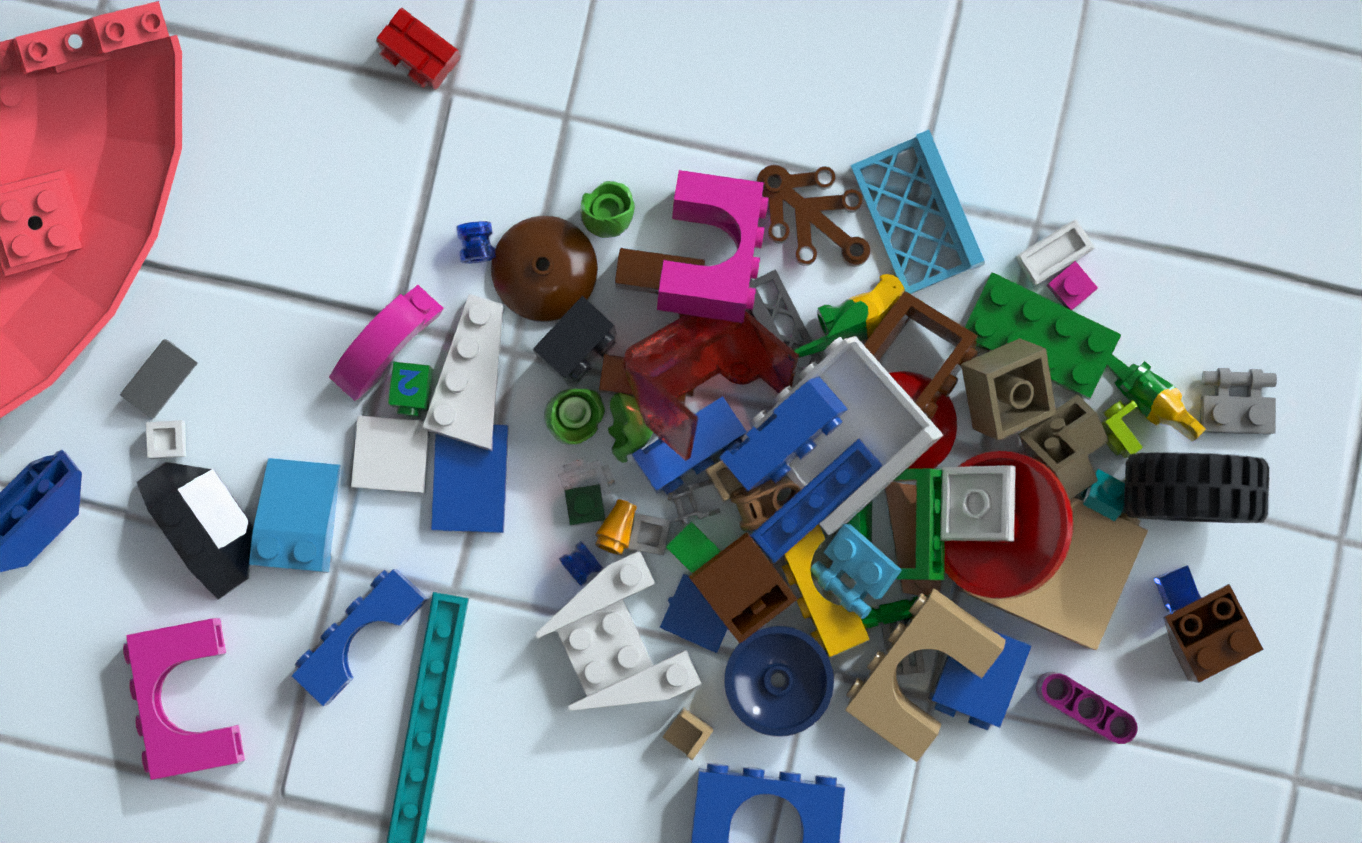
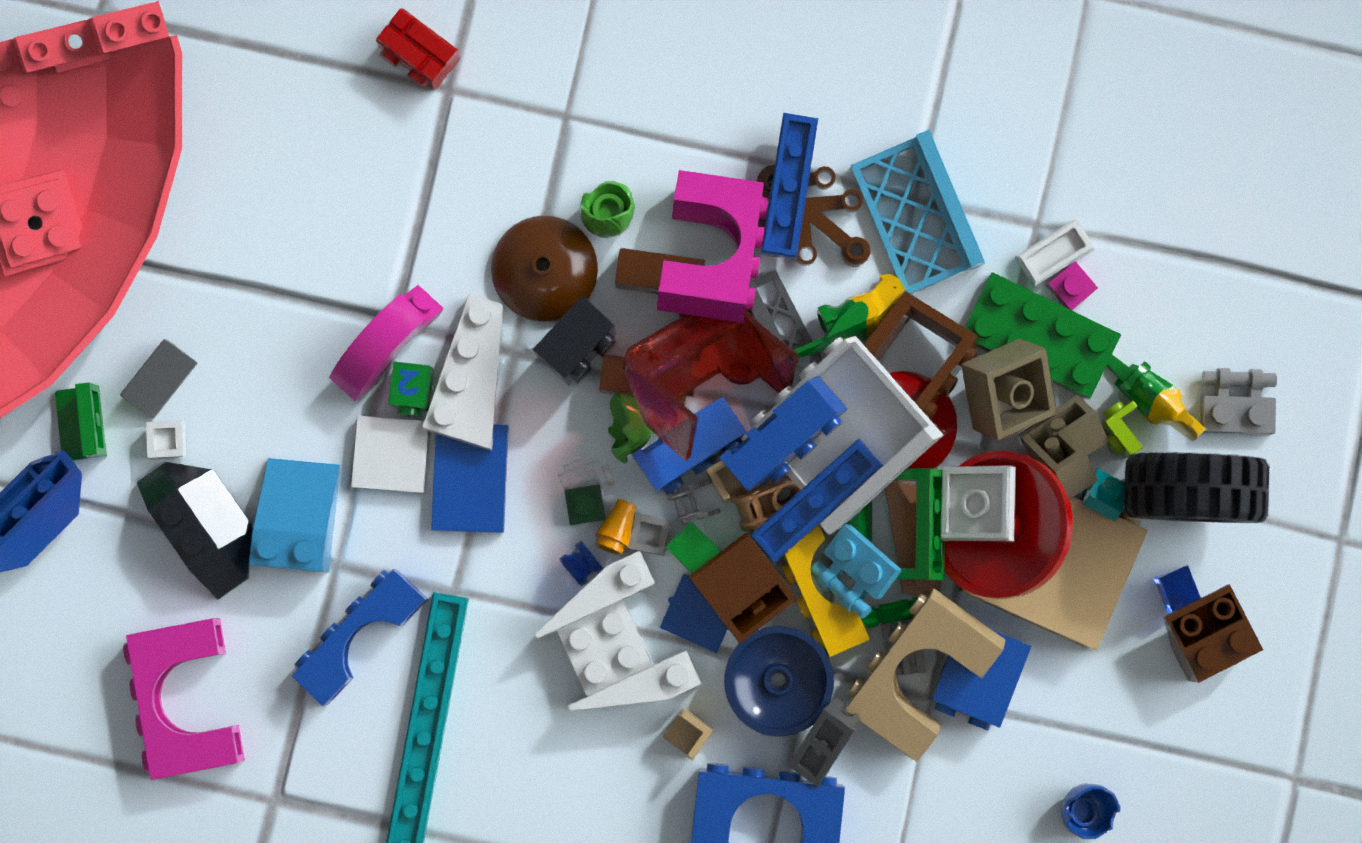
(81, 421): none -> green panel
(475, 242): clear blue wheel -> none
(574, 415): bright green hair -> none
(789, 186): none -> blue tile
(824, 743): none -> dark grey hinge
(1089, 810): none -> blue hair
(1103, 711): magenta beam -> none

